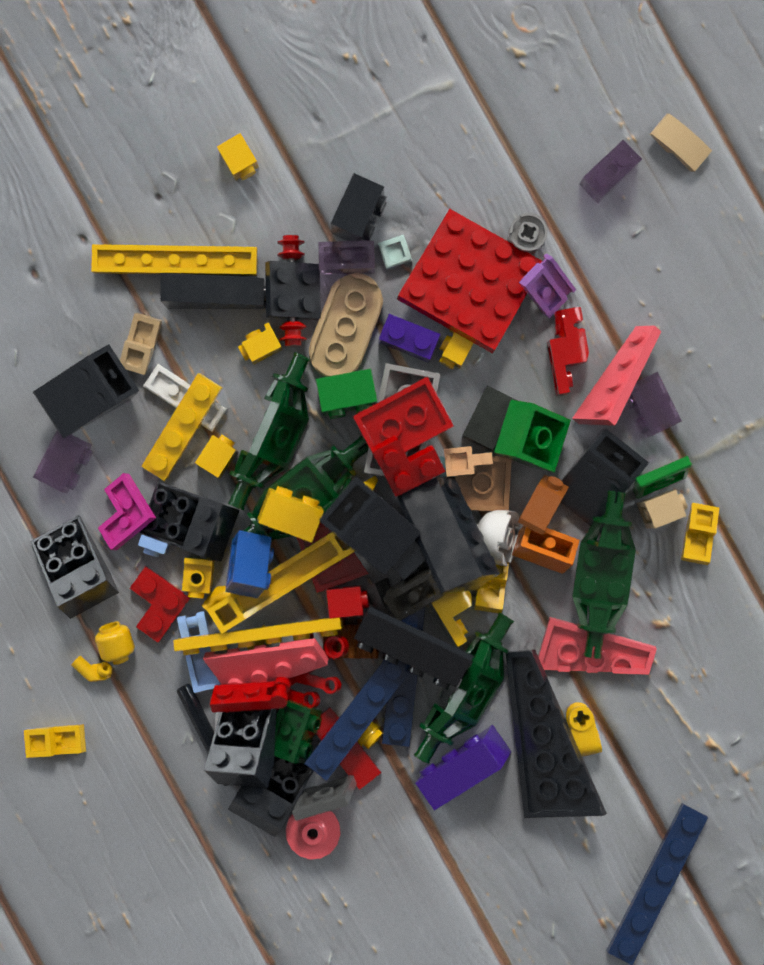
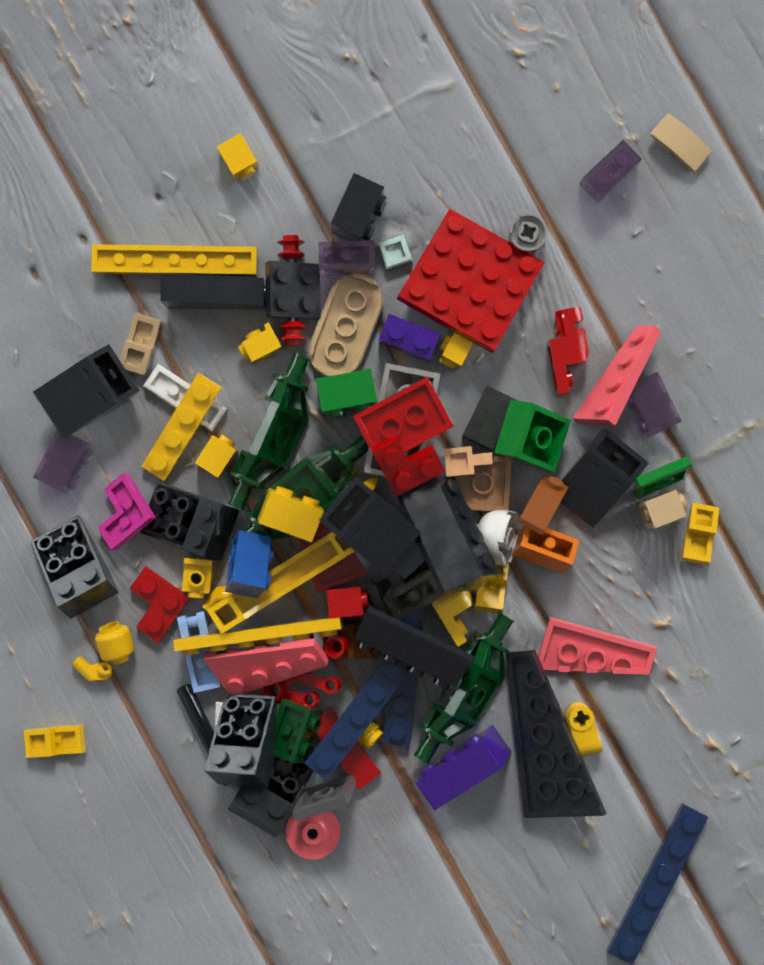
(153, 546): light blue plate -> none
(250, 696): red plate -> none
(547, 286): medium lavender plate -> none
(604, 574): dark green plate -> none

